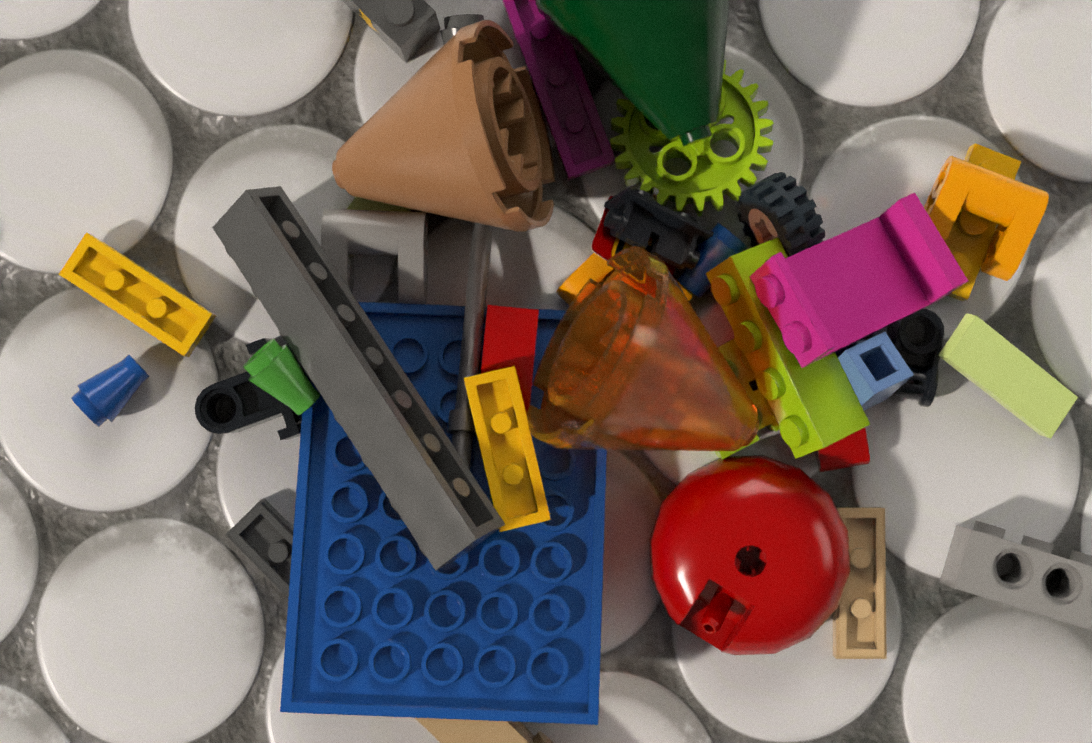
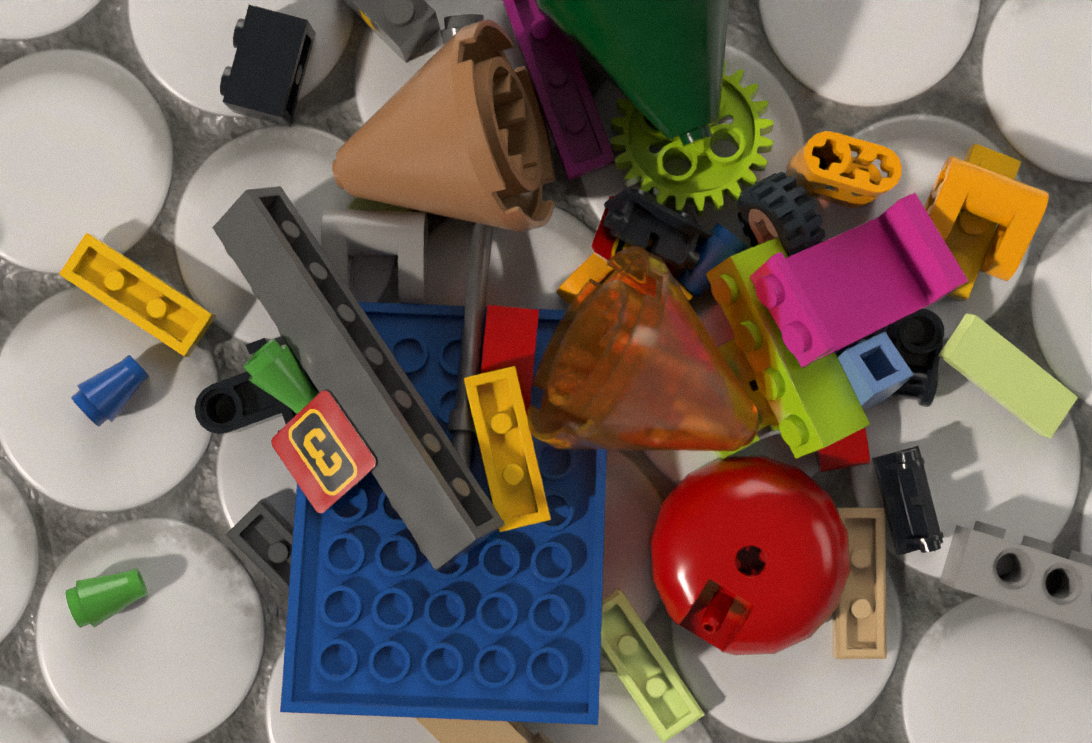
(104, 596): none -> bright green cone
(267, 65): none -> black brick
(323, 452): none -> sticker
(645, 668): none -> yellowish green tile
(828, 161): none -> light orange connector
(908, 501): none -> black hinge

